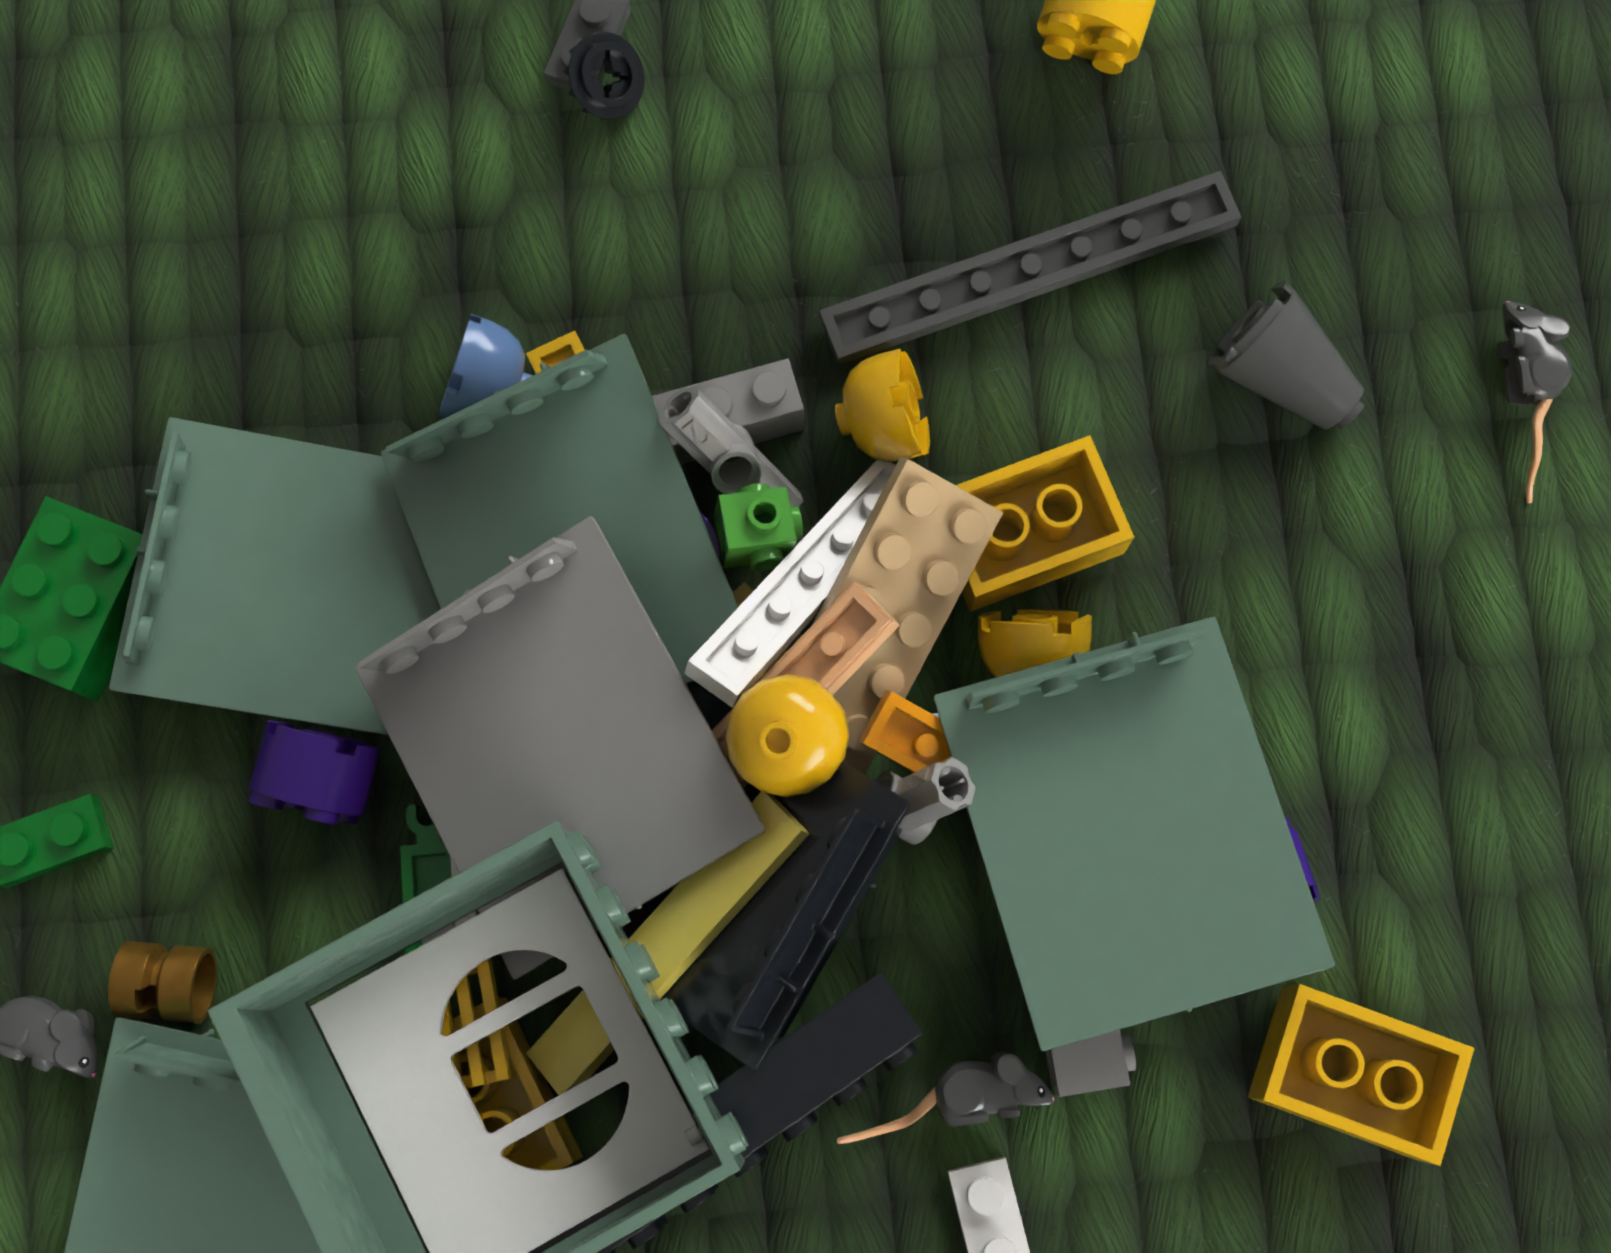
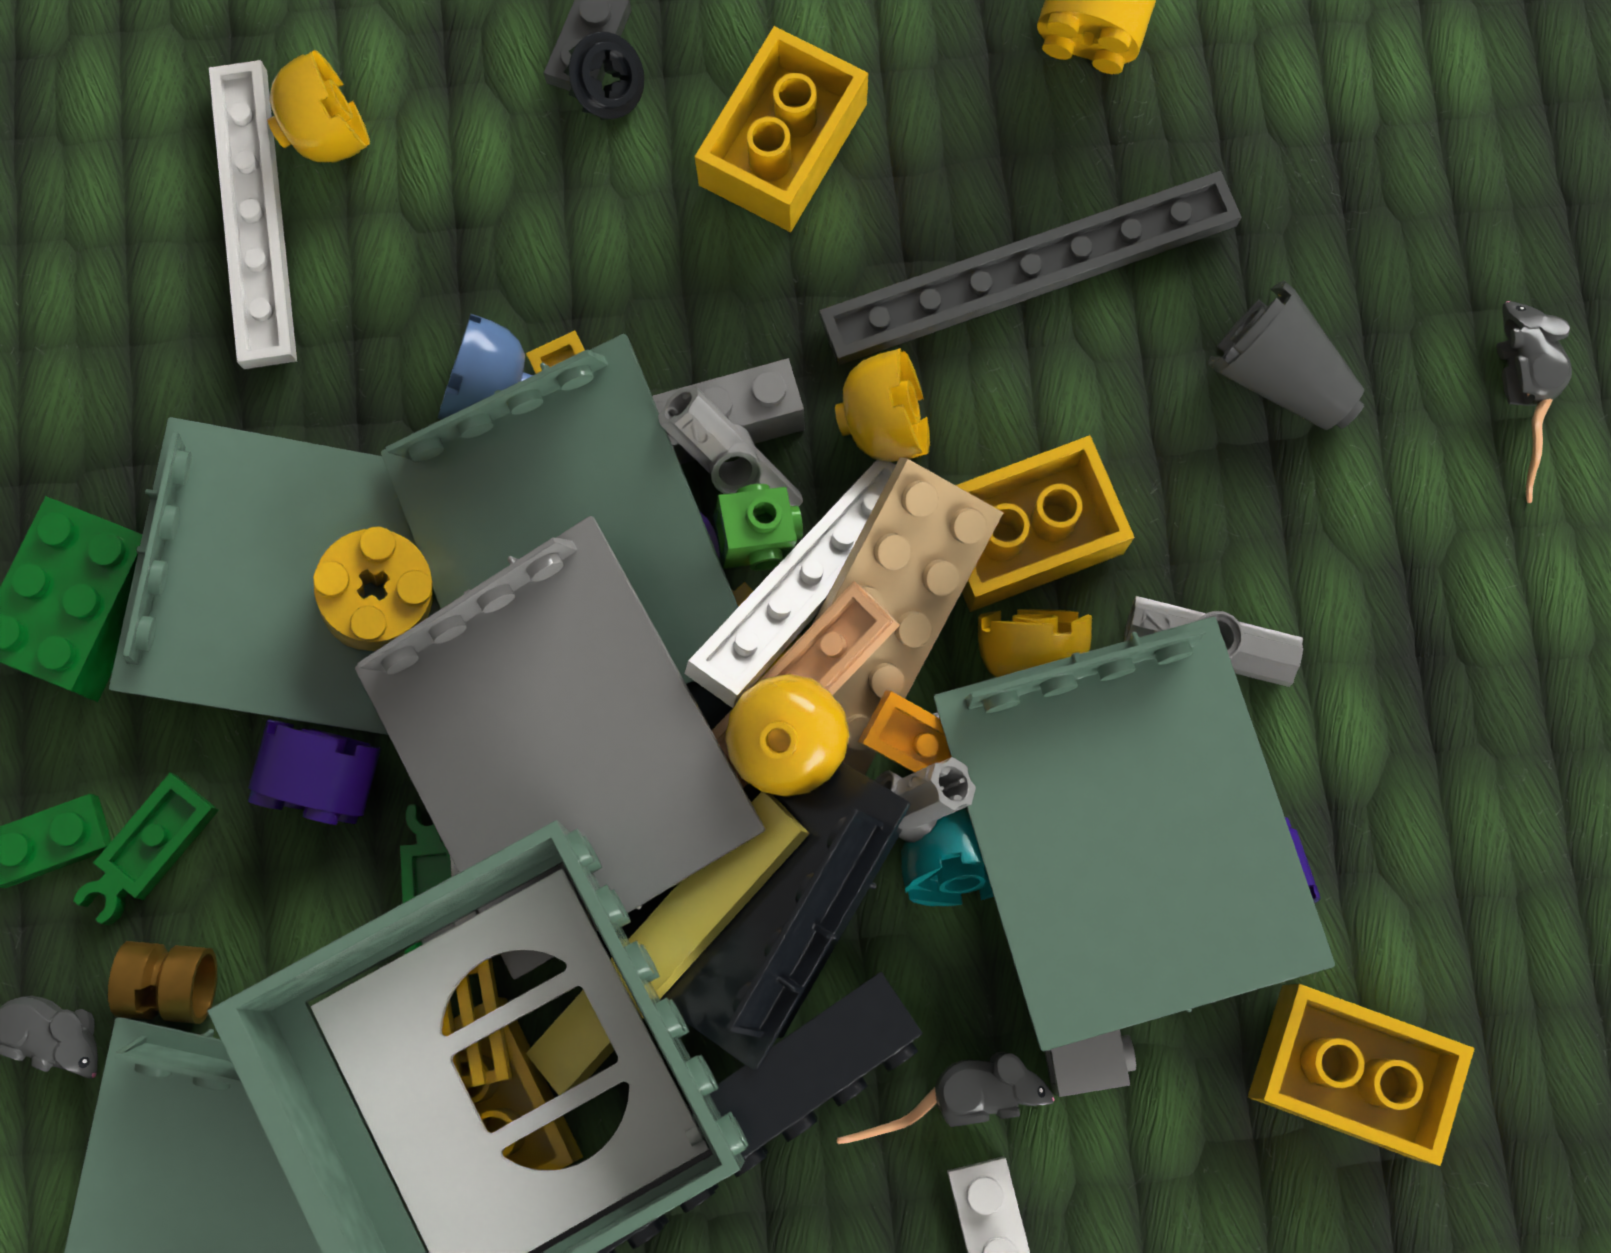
(147, 846): none -> green plate
(252, 215): none -> white plate
(314, 112): none -> yellow cylinder
(374, 558): none -> yellow brick
(782, 128): none -> yellow brick
(945, 863): none -> teal cylinder
(1251, 648): none -> light grey piece

